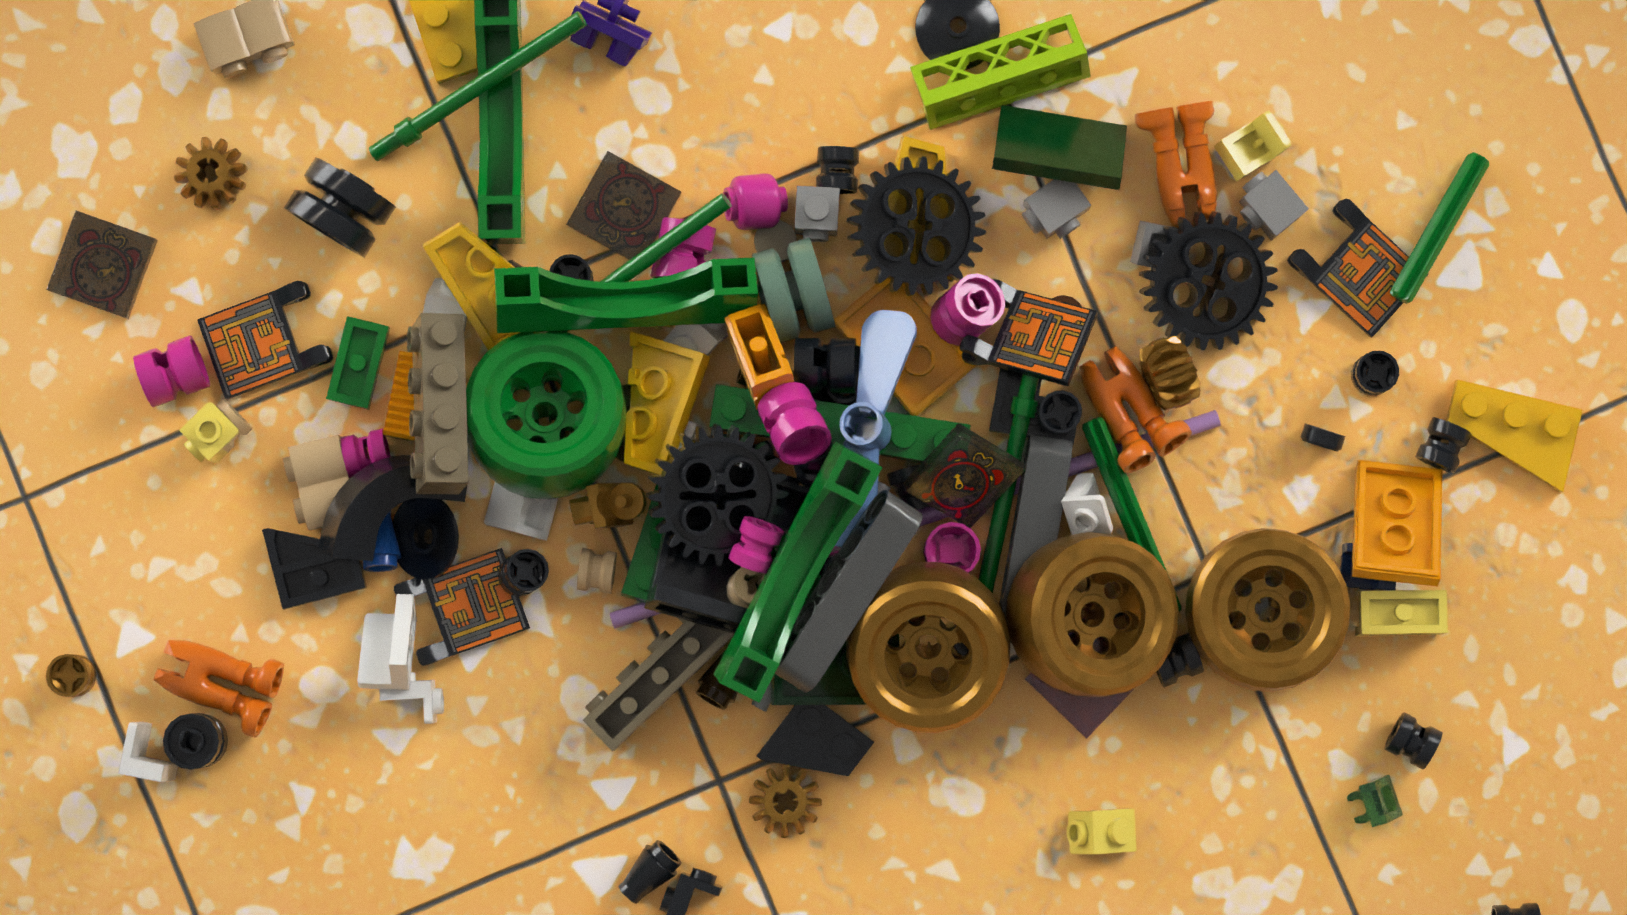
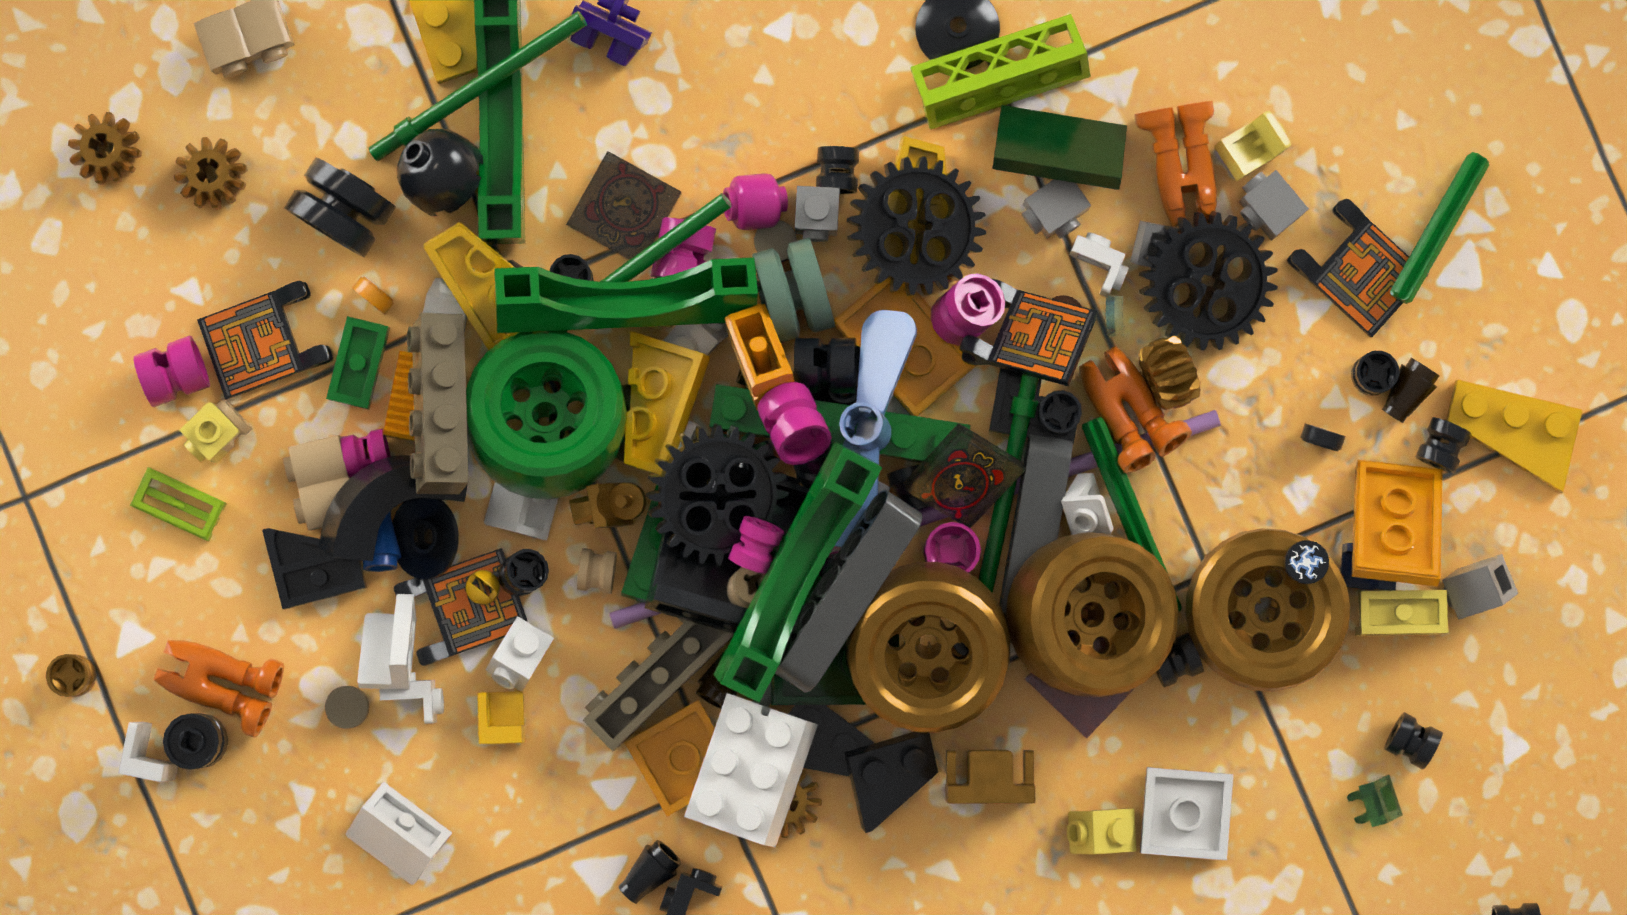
(93, 161): none -> pearl gold gear
(102, 264): clear smoke tile -> none
(211, 518): none -> lime tile
(347, 707): none -> dark tan tile
(373, 294): none -> light orange tile
(397, 833): none -> white panel
(439, 171): none -> black cylinder
(476, 594): none -> yellow hinge
(501, 717): none -> yellow panel
(518, 655): none -> white bracket
(673, 755): none -> light orange plate
(751, 770): none -> white piece
(889, 774): none -> black wing
(990, 778): none -> pearl gold panel
(1097, 251): none -> white bracket
(1115, 316): none -> clear light blue tile
(1186, 813): none -> white plate
(1306, 562): none -> black tile
(1411, 389): none -> dark brown cone
(1479, 587): none -> light grey brick

